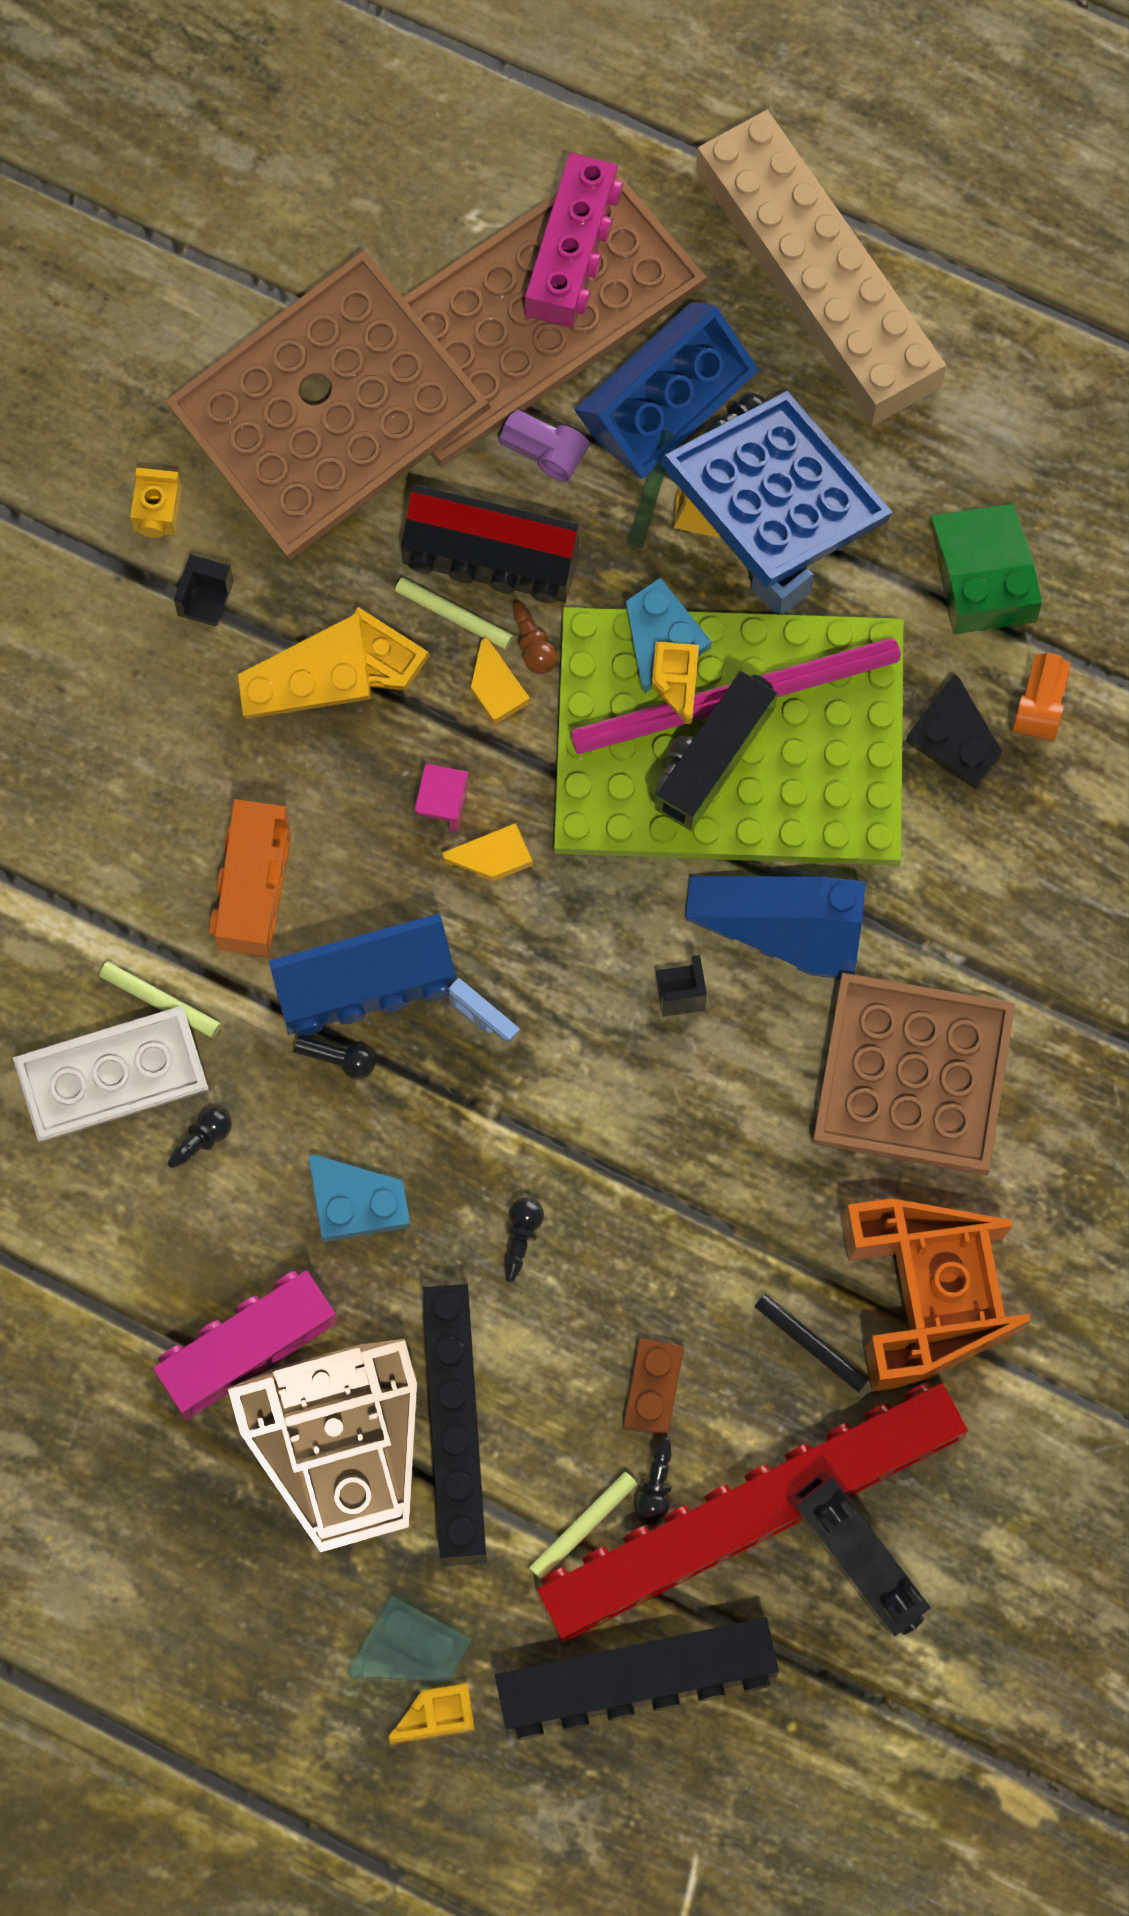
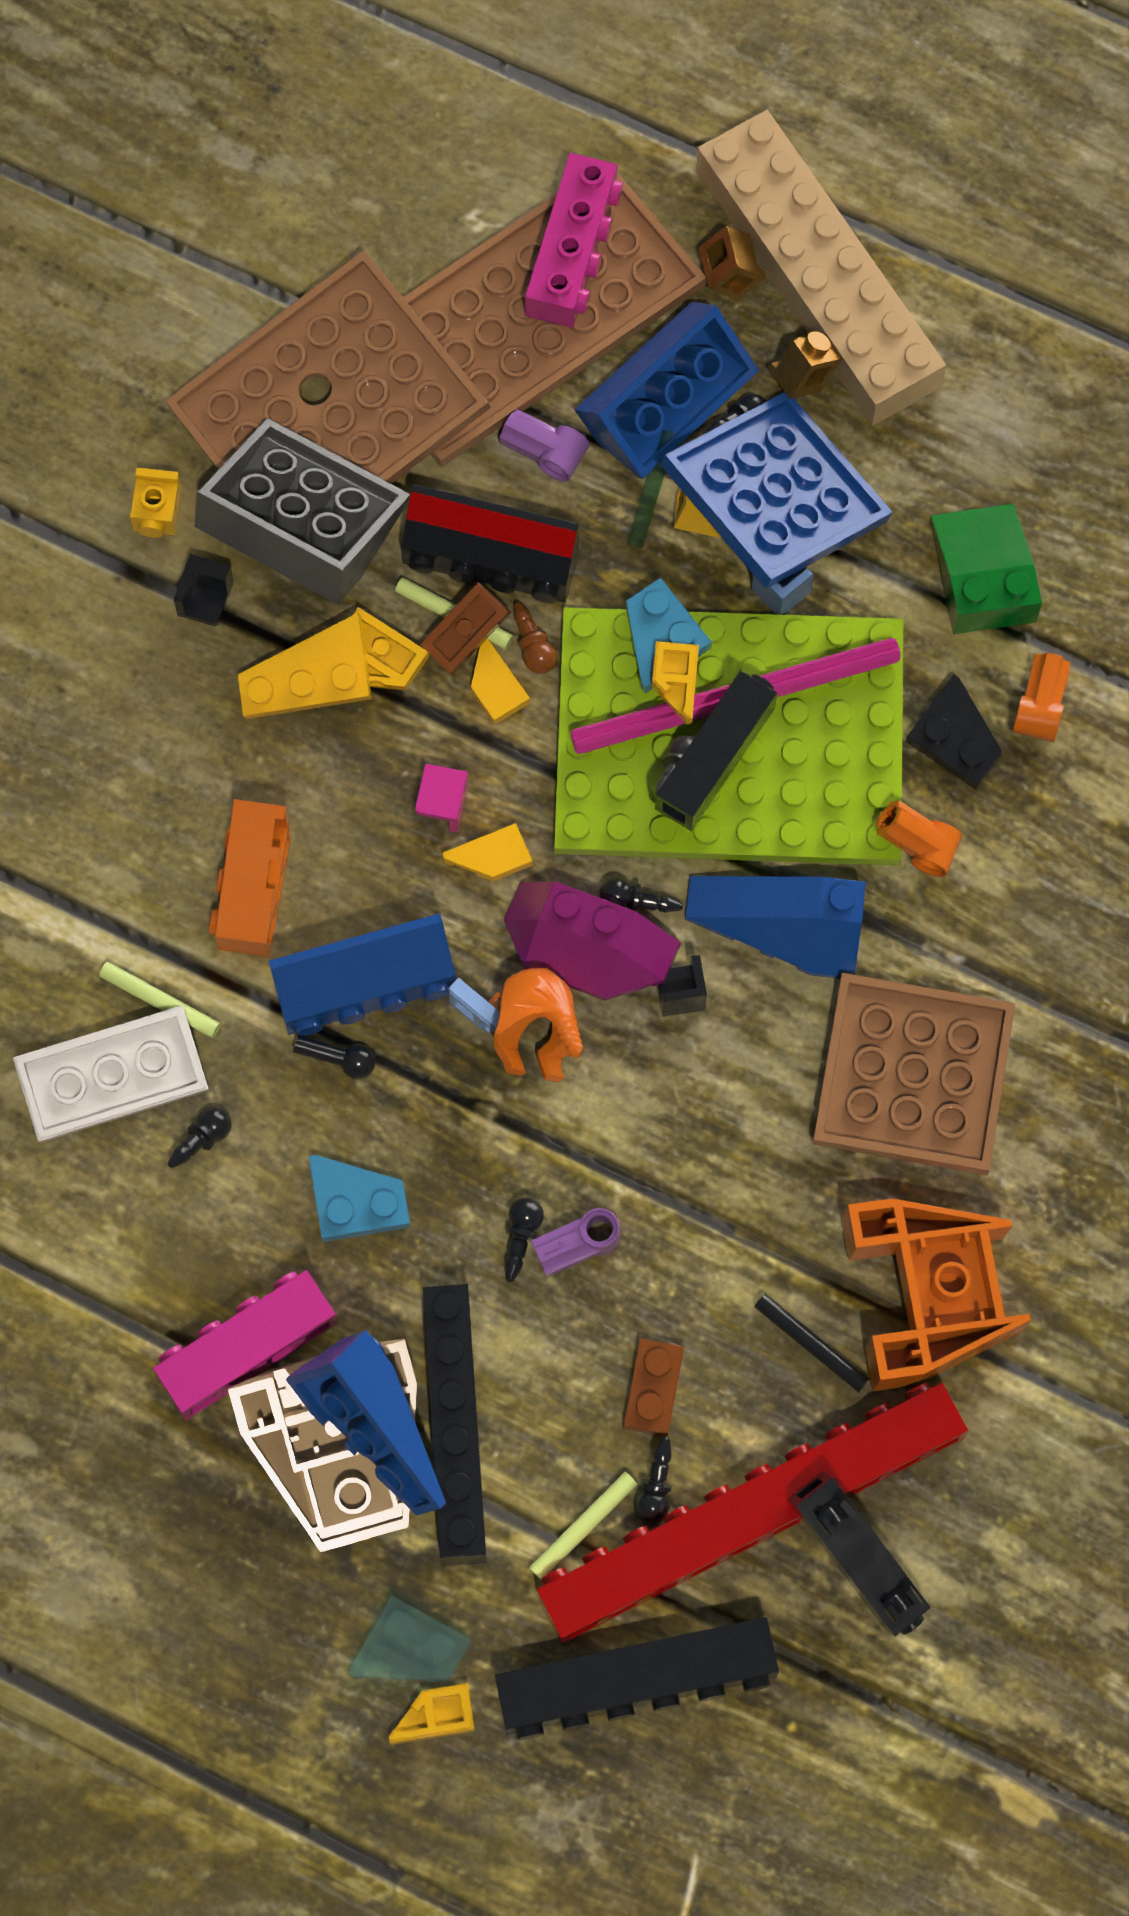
(299, 510): none -> dark grey slope
(364, 1400): none -> blue wedge
(465, 628): none -> dark orange plate
(525, 998): none -> orange piece
(571, 1243): none -> medium lavender piece
(588, 940): none -> magenta wedge
(622, 893): none -> black bar
(730, 263): none -> pearl gold brick
(806, 365): none -> pearl gold brick
(927, 841): none -> orange piece

